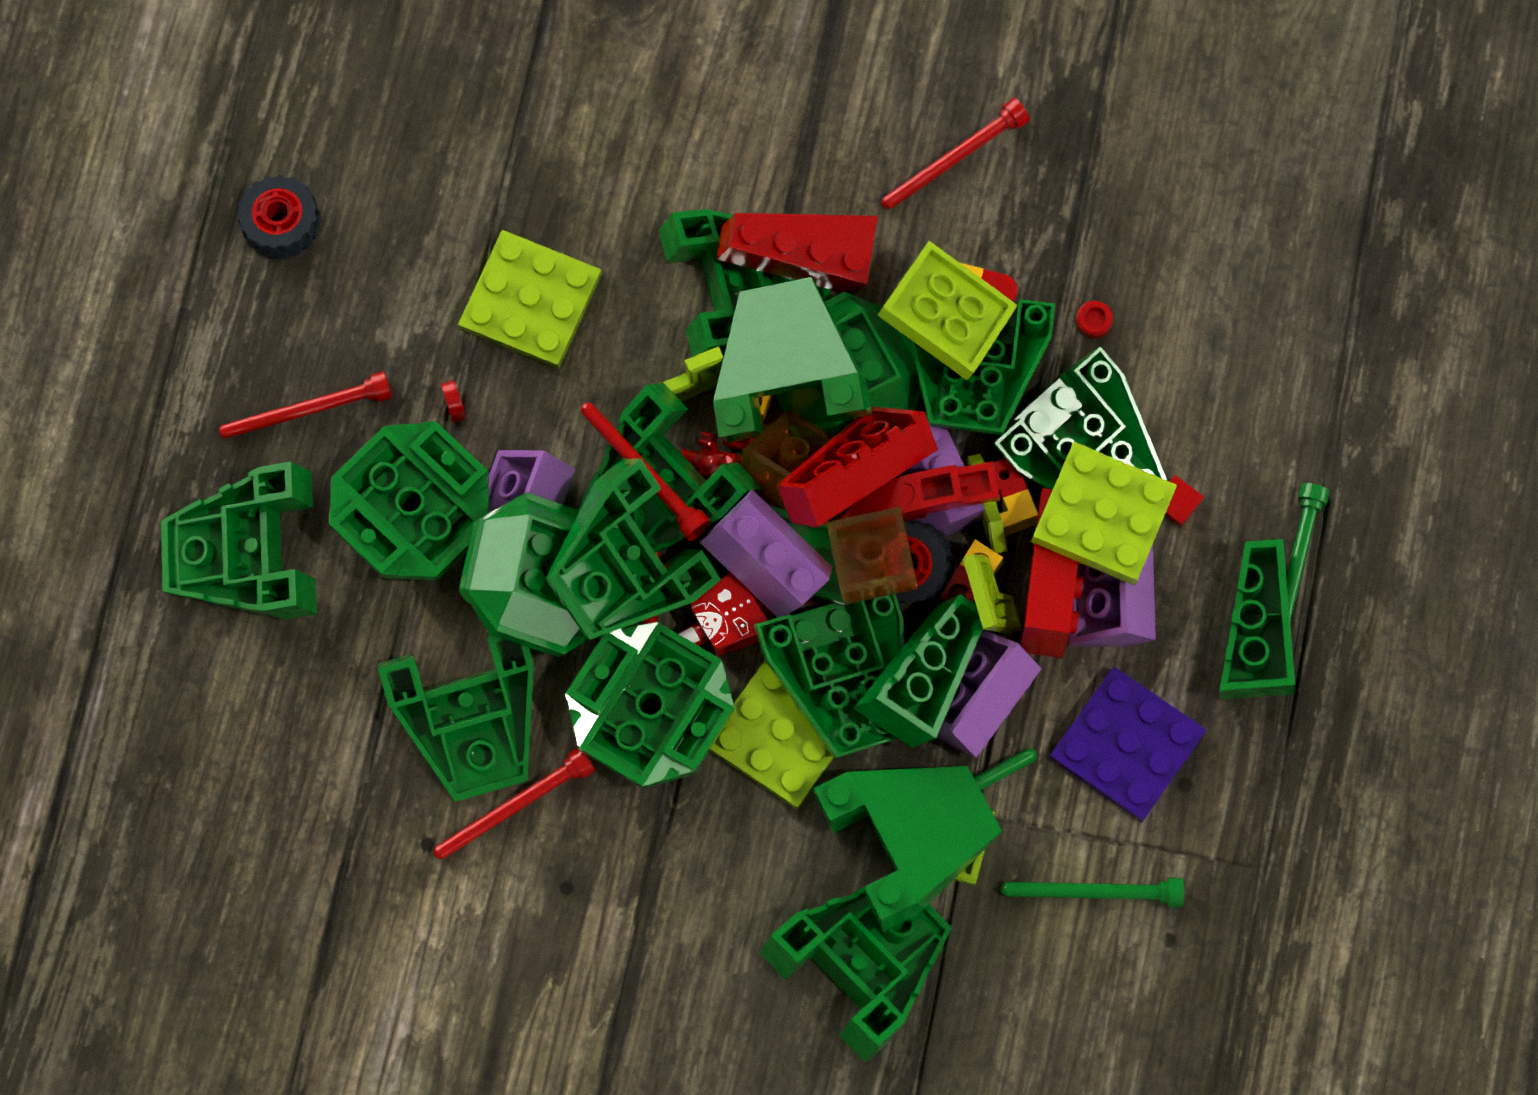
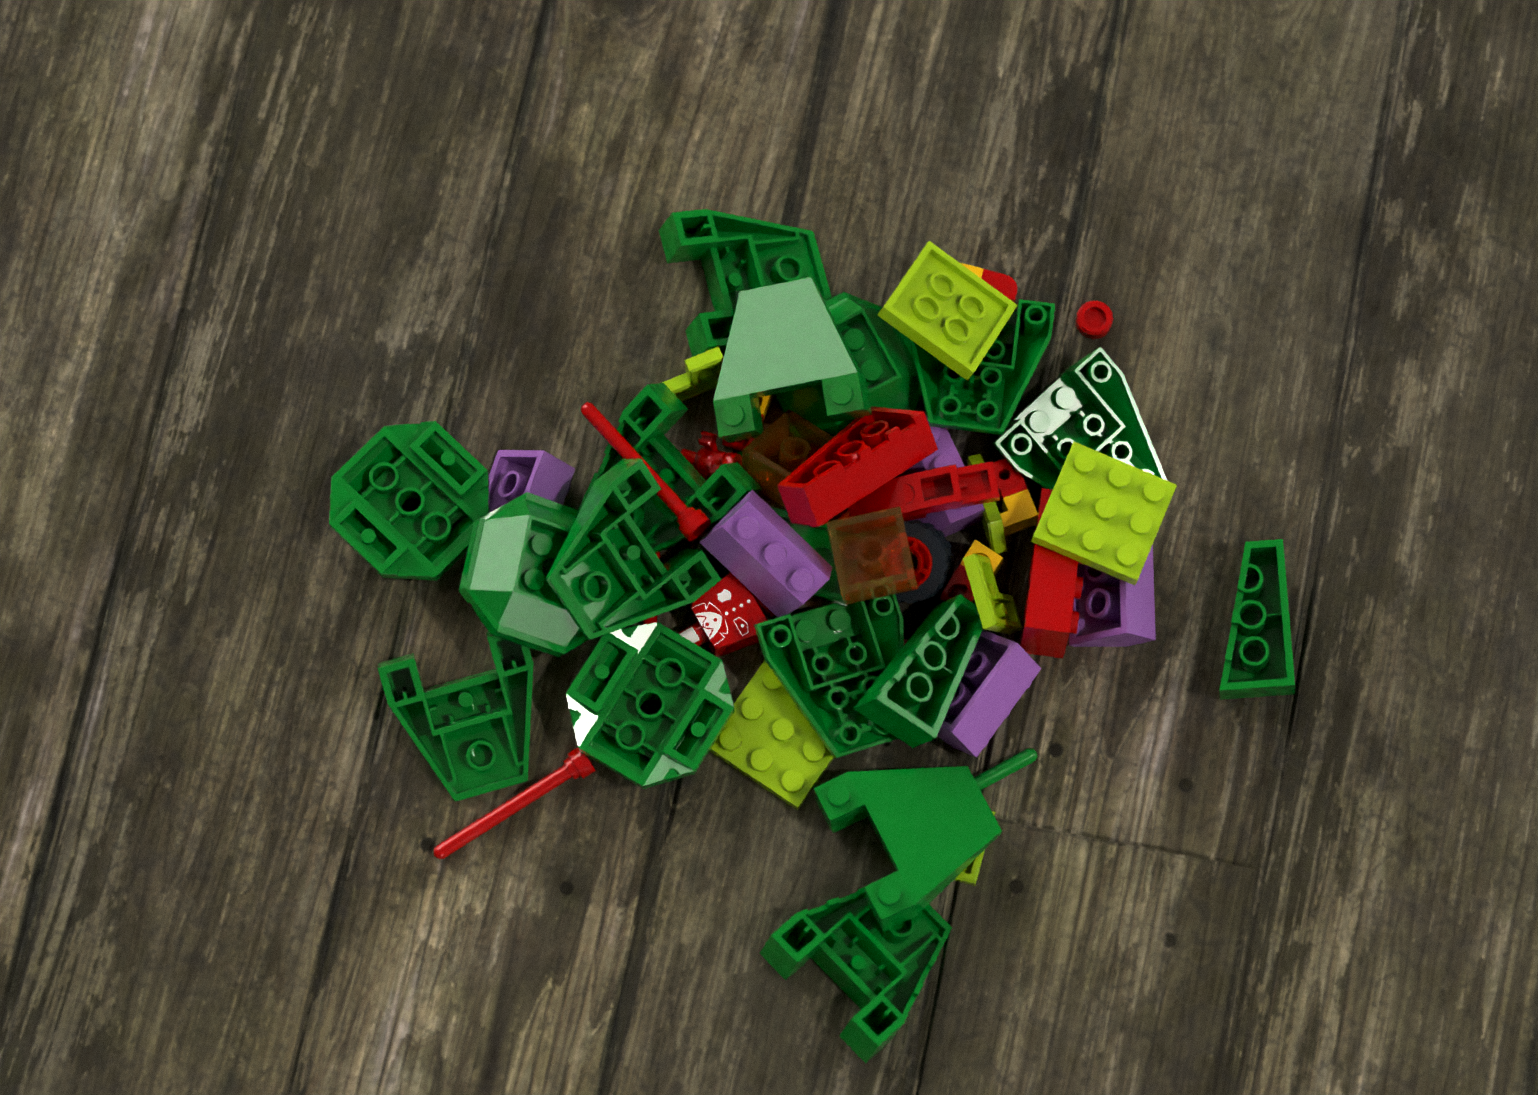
(231, 546): green wedge -> none
(271, 198): black wheel -> none
(374, 388): red piece -> none
(453, 401): red tile -> none
(530, 299): lime plate -> none
(800, 246): red wedge -> none
(1011, 116): red piece -> none
(1127, 744): dark purple plate -> none
(1167, 892): green piece -> none
(1183, 502): red tile -> none
(1312, 499): green piece -> none

